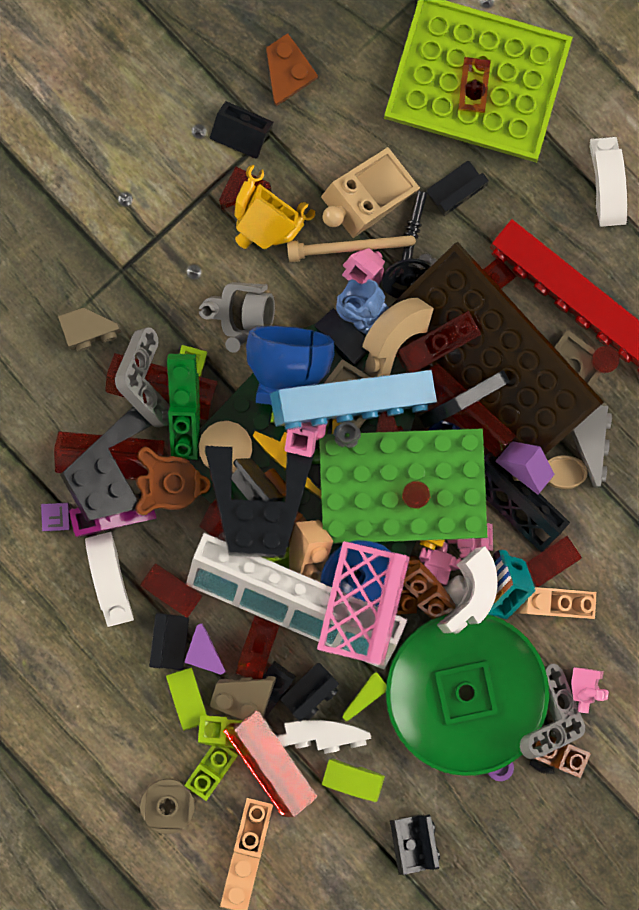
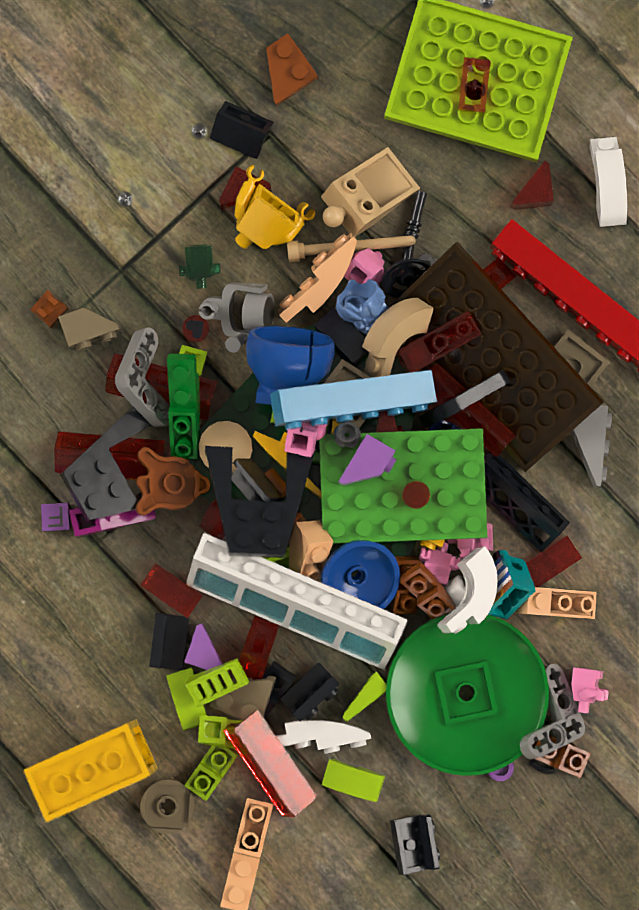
(49, 308): none -> dark orange tile
(91, 770): none -> yellow piece
(108, 579): white arch -> none
(195, 328): none -> clear red tile
(199, 264): none -> clear green piece
(201, 689): none -> lime slope
(329, 272): none -> light nougat slope
(368, 462): none -> medium lavender slope
(387, 604): bright pink fence -> none
(457, 187): black panel -> none
(527, 465): medium lavender slope -> none
(537, 191): none -> clear red slope
(568, 472): tan piece -> none
(605, 359): clear red tile -> none

